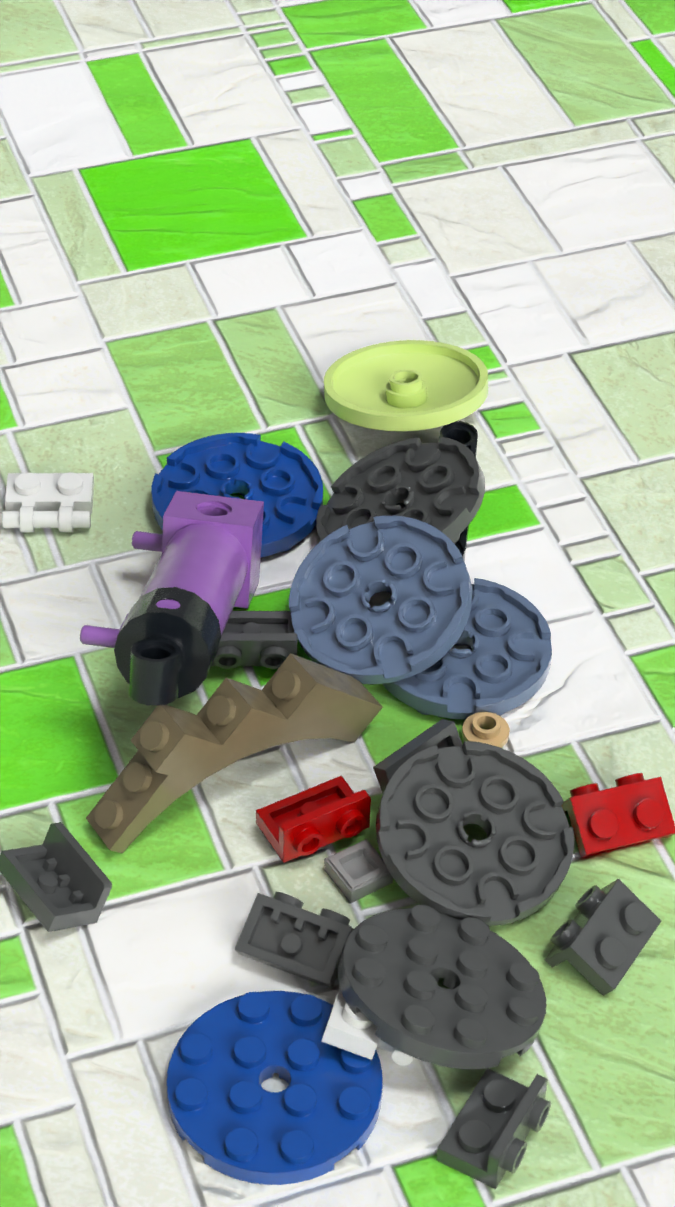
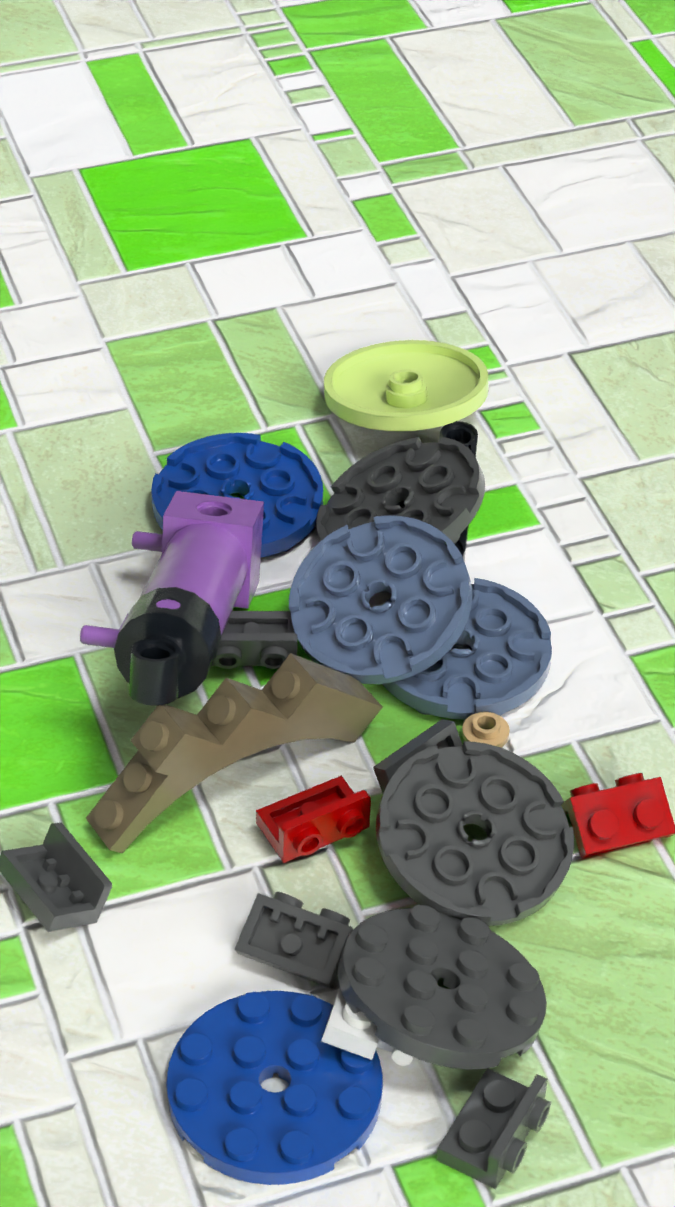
(48, 501): white plate -> none
(358, 871): light grey tile -> none
(604, 935): dark grey bracket -> none

